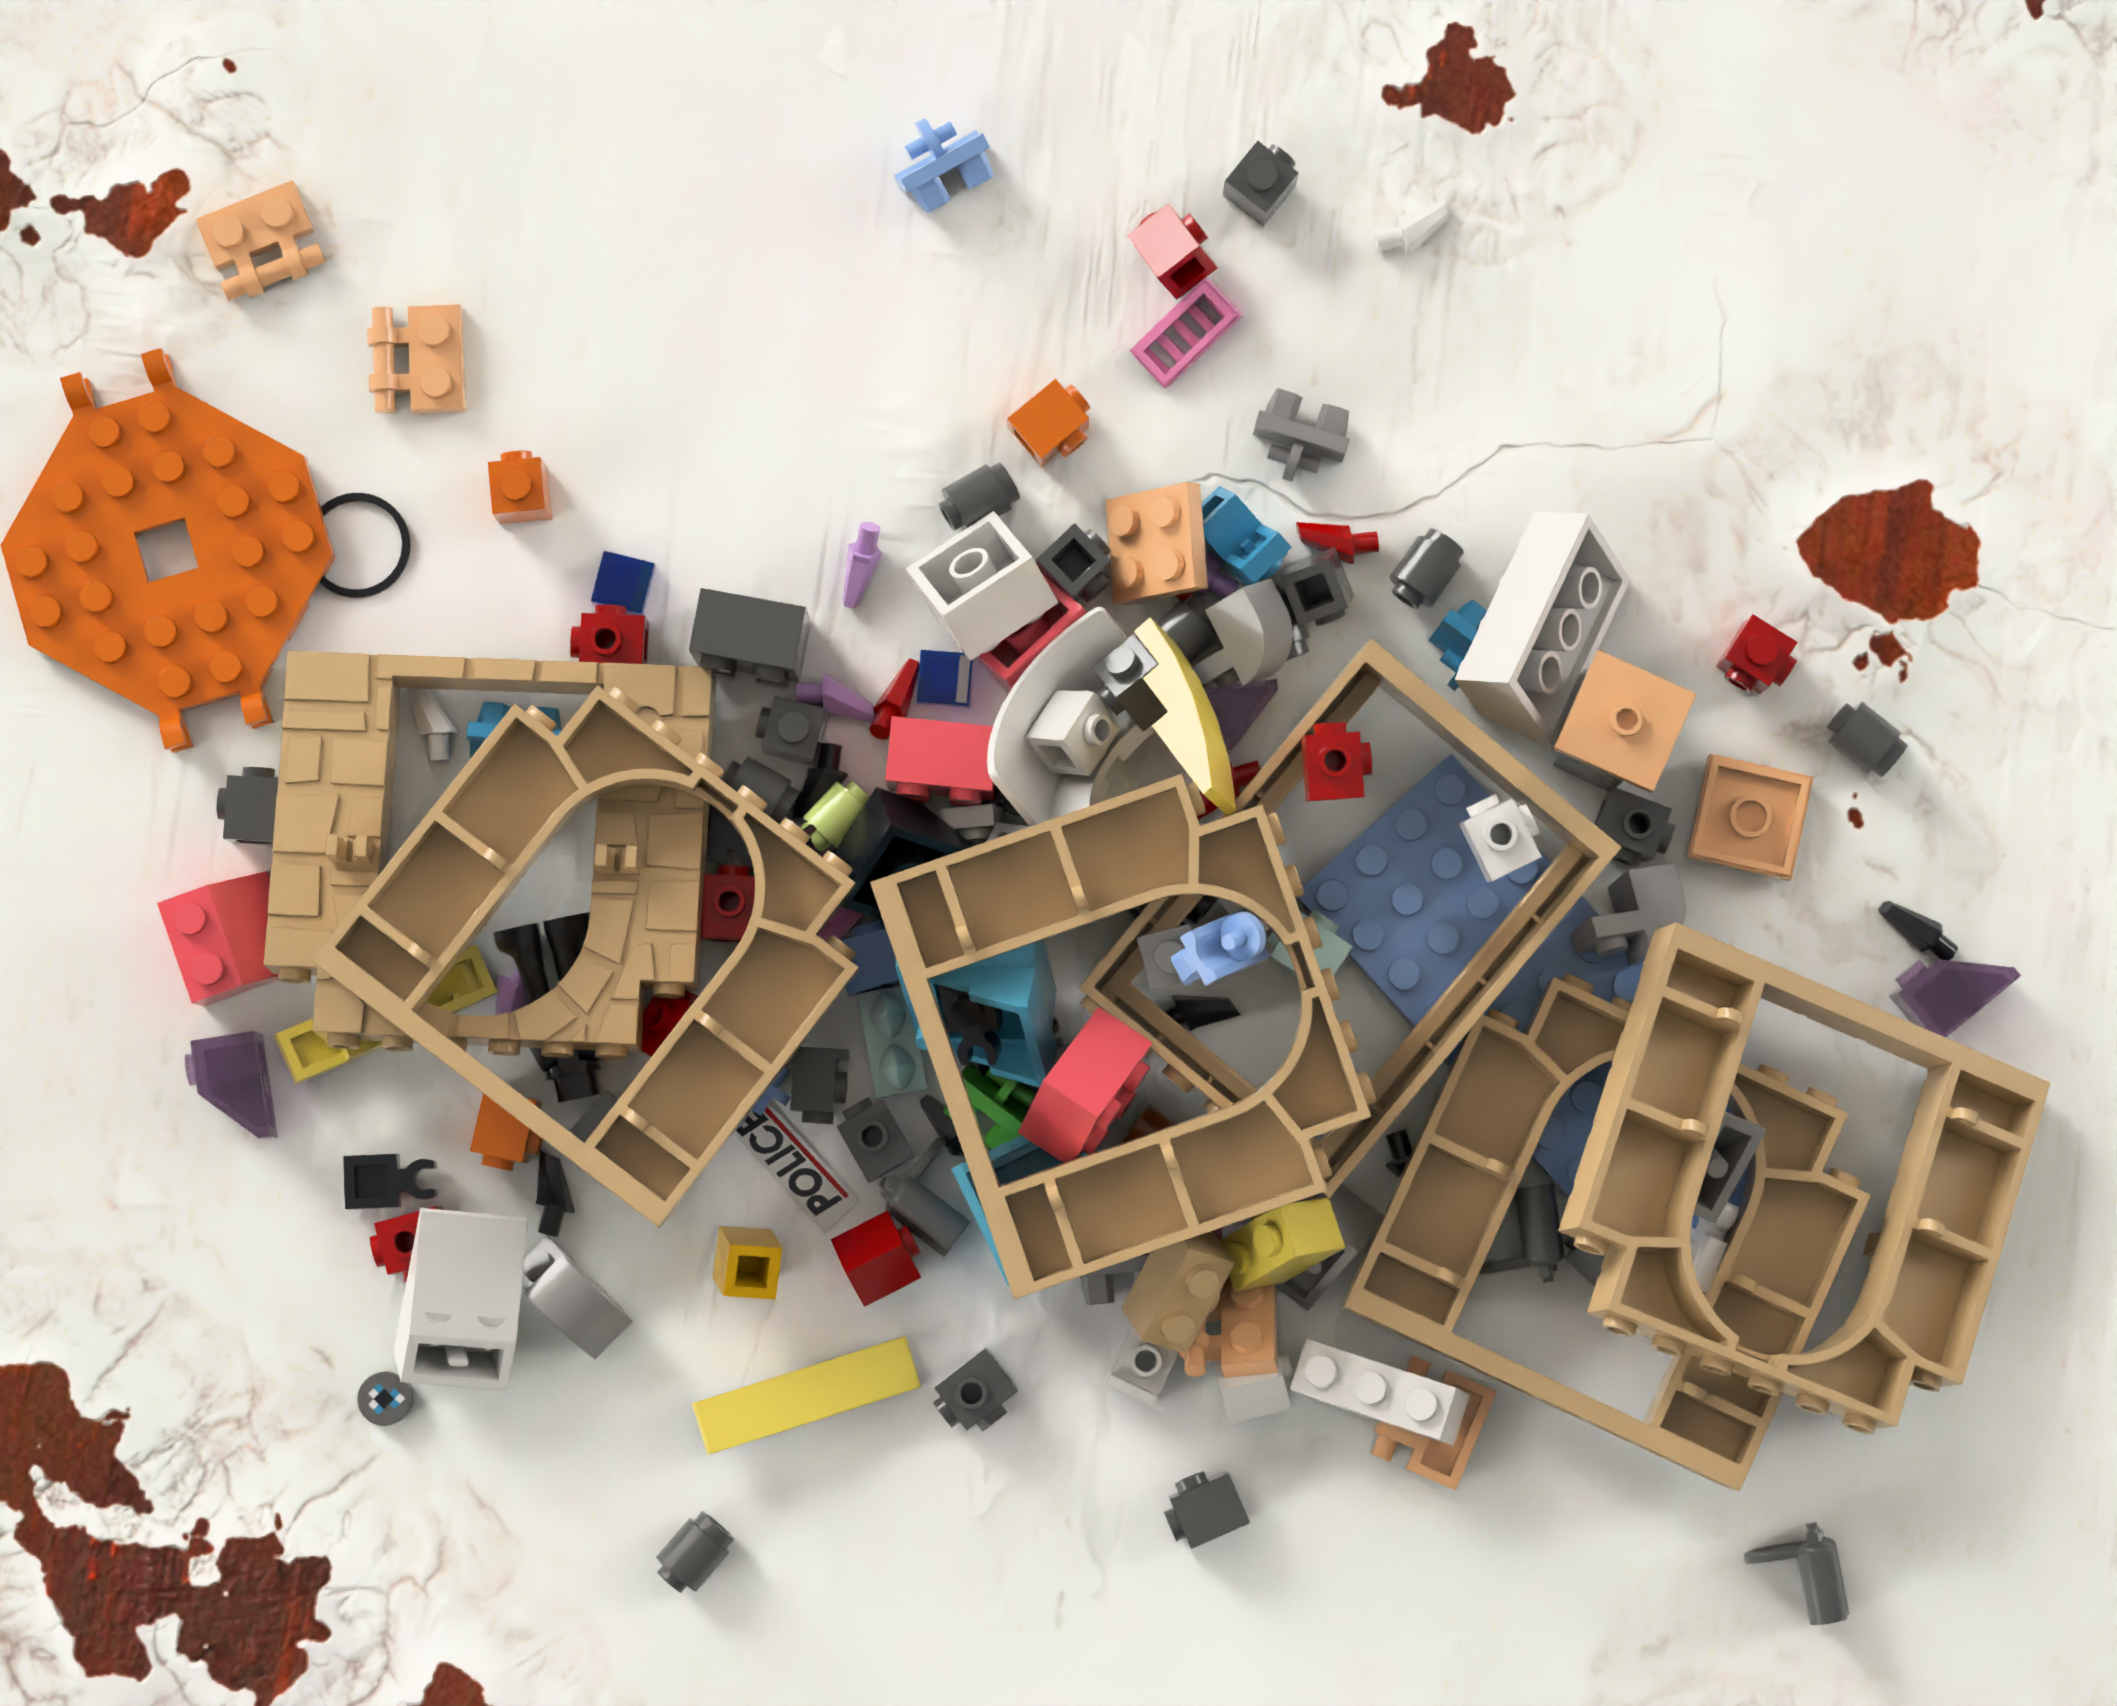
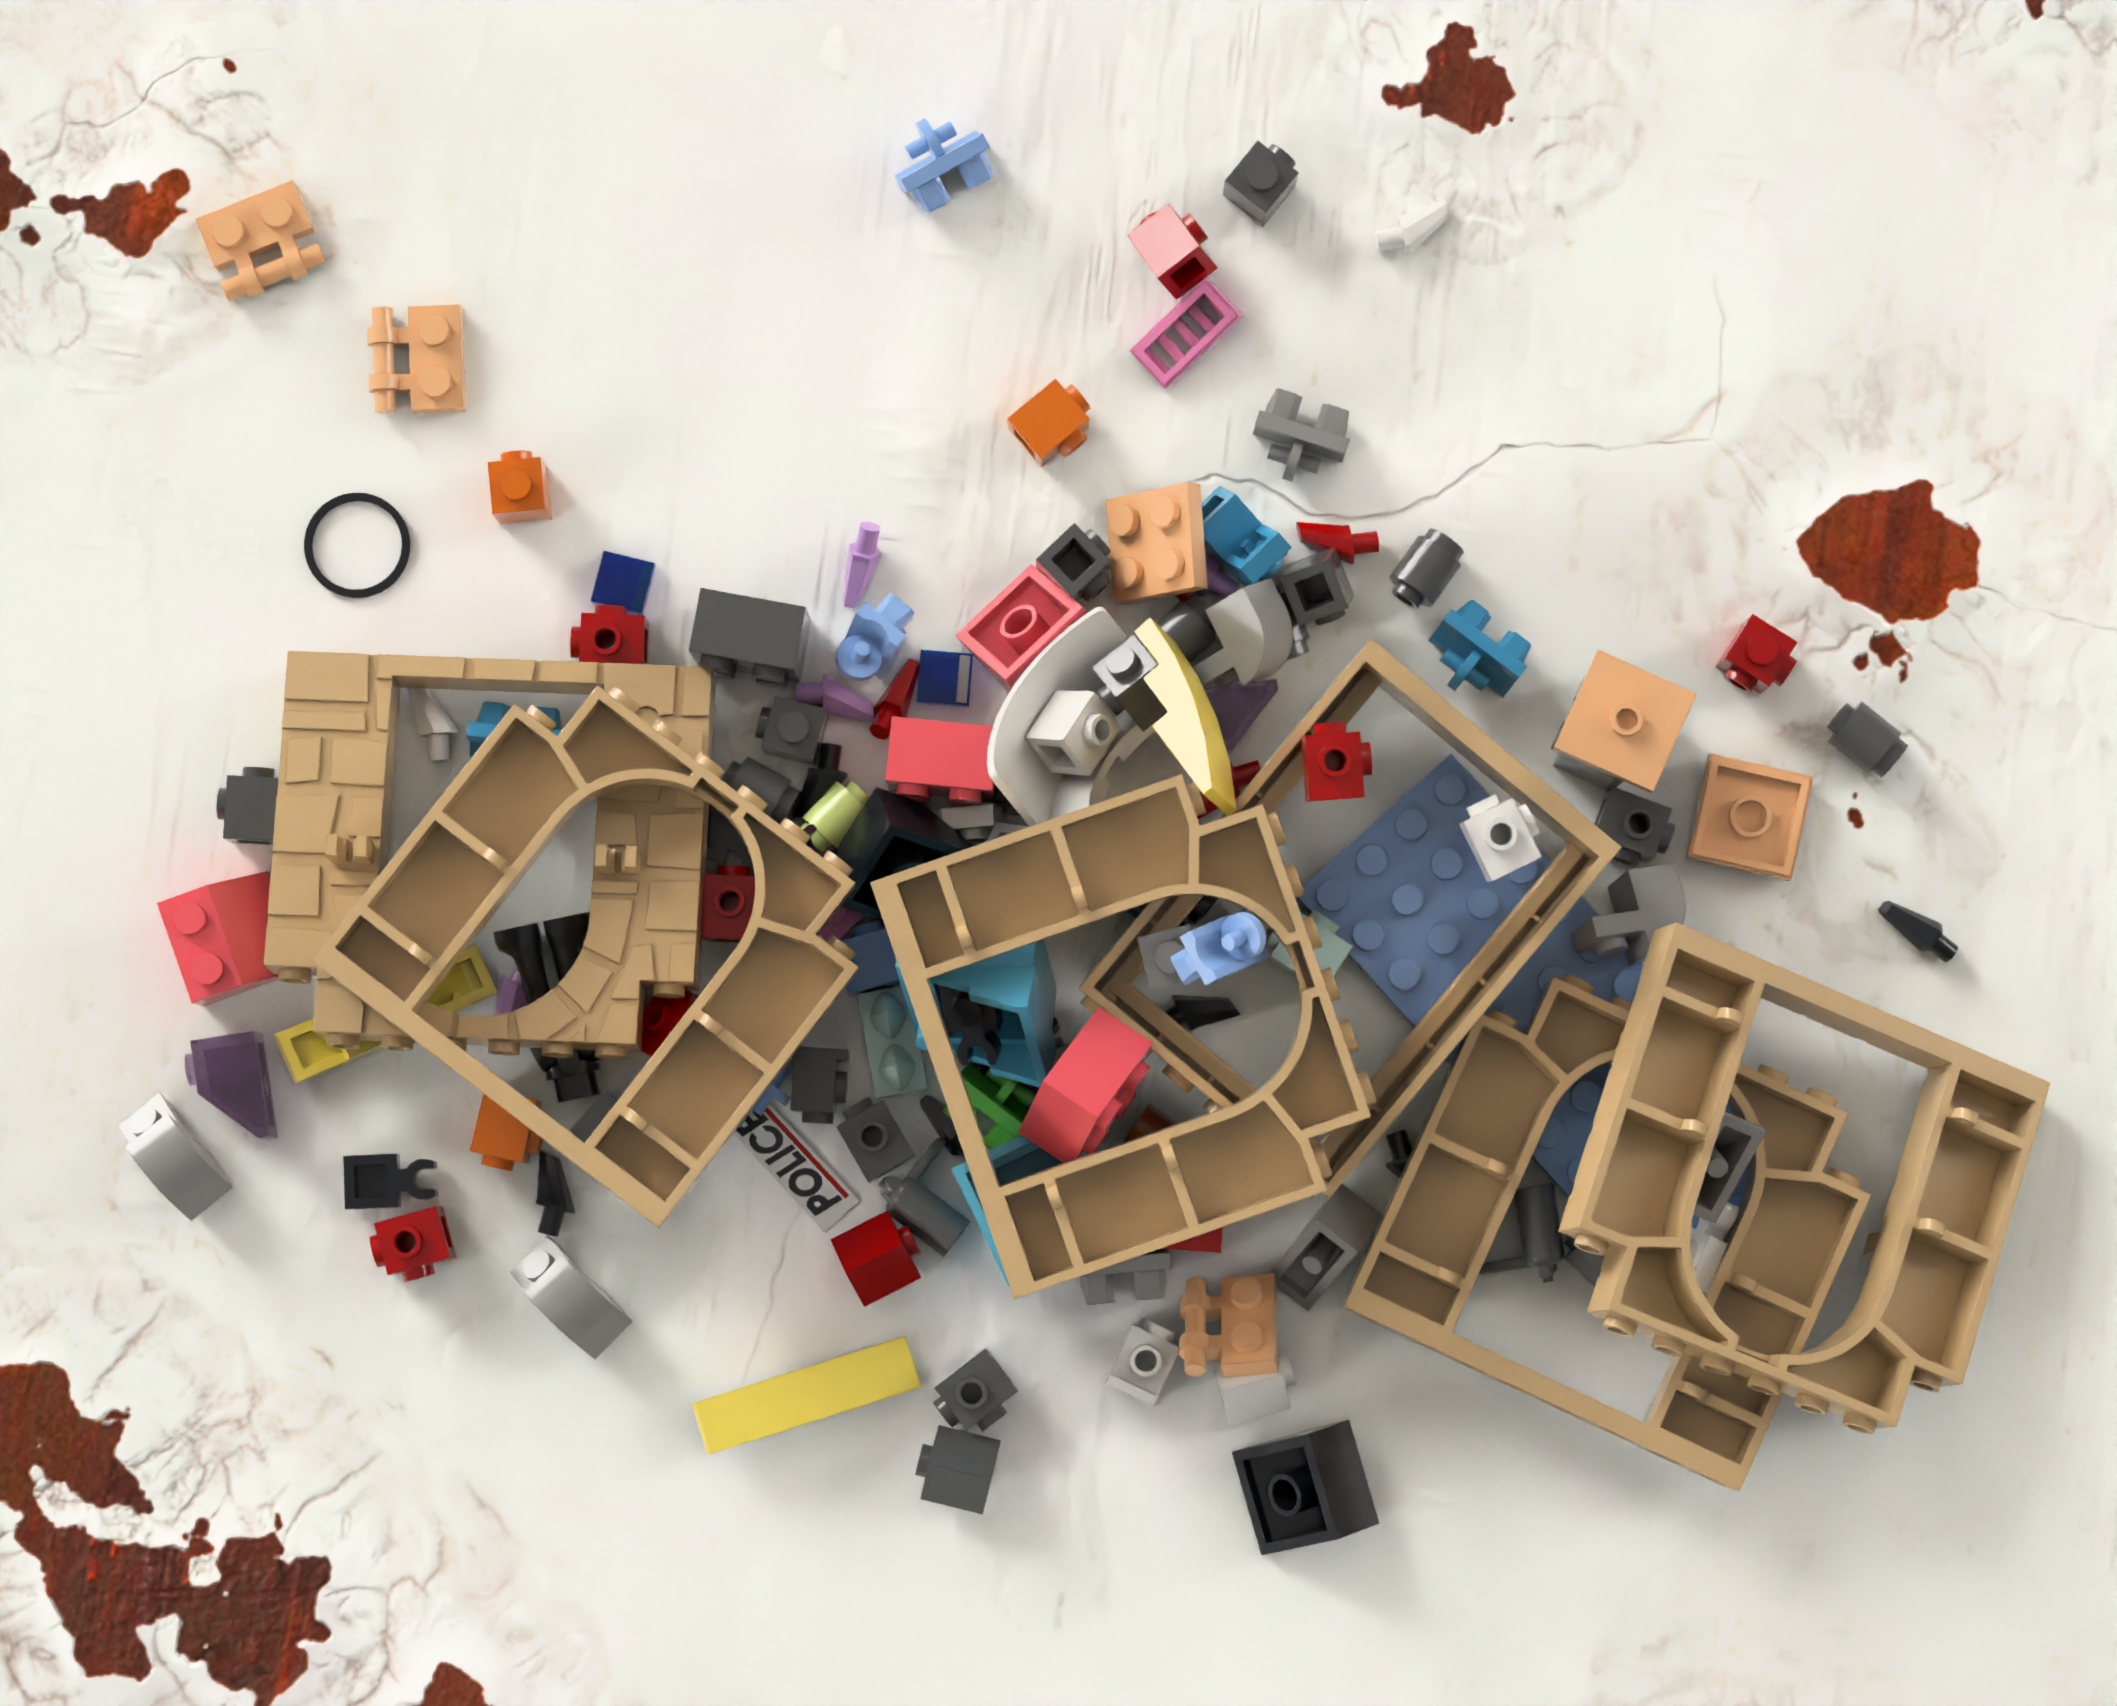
(173, 1158): none -> light grey brick
(193, 632): orange plate -> none
(384, 1398): flat silver tile -> none
(462, 1300): white slope -> none
(694, 1553): dark grey brick -> none
(747, 1262): yellow brick -> none
(874, 640): none -> light blue hips
(958, 1469): none -> dark grey brick
(978, 495): dark grey brick -> none
(982, 586): white brick -> none
(1178, 1291): tan brick -> none
(1205, 1508): dark grey brick -> none
(1282, 1243): light yellow brick -> none
(1305, 1488): none -> black slope
(1380, 1392): white brick -> none
(1431, 1457): light nougat plate -> none
(1544, 626): white slope -> none
(1818, 1570): dark grey piece -> none
(1948, 992): clear purple slope -> none

